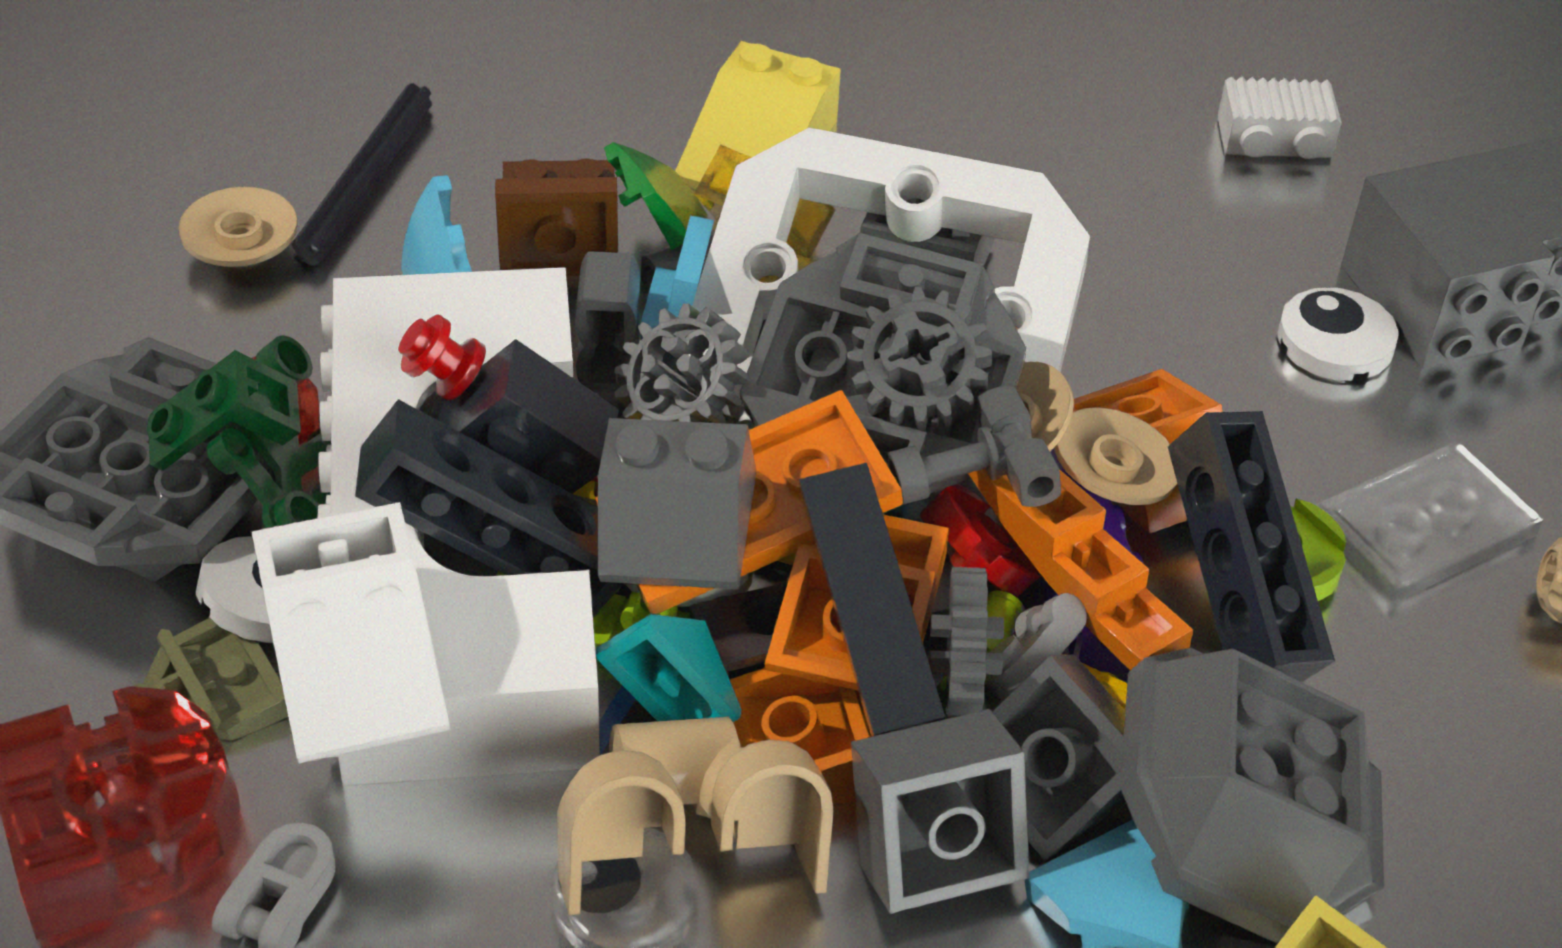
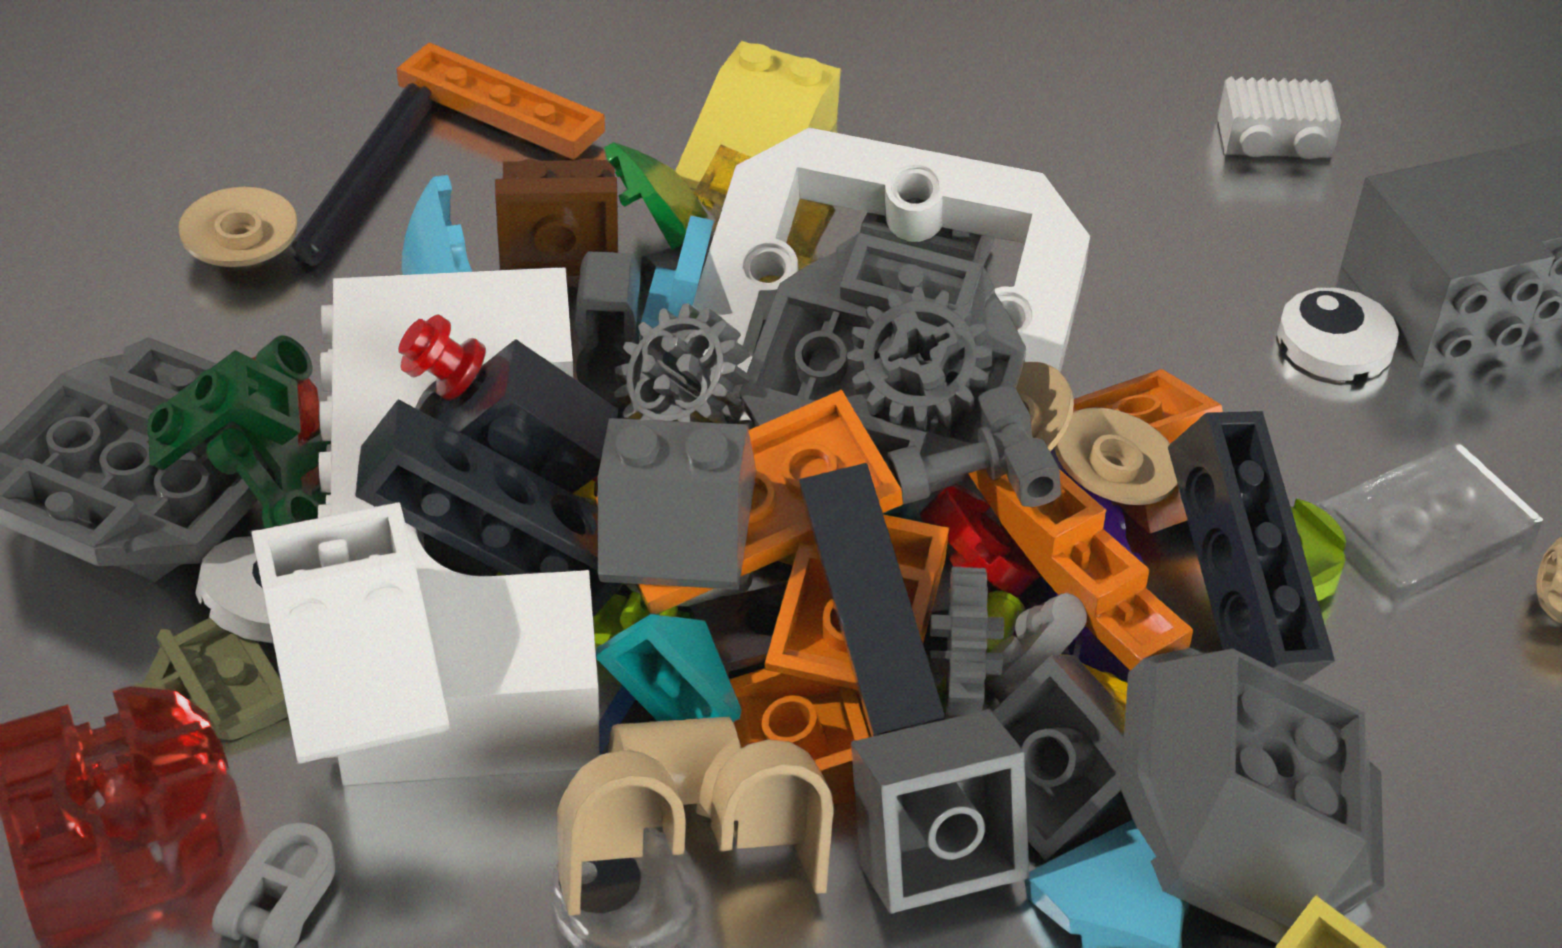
(503, 100): none -> orange plate

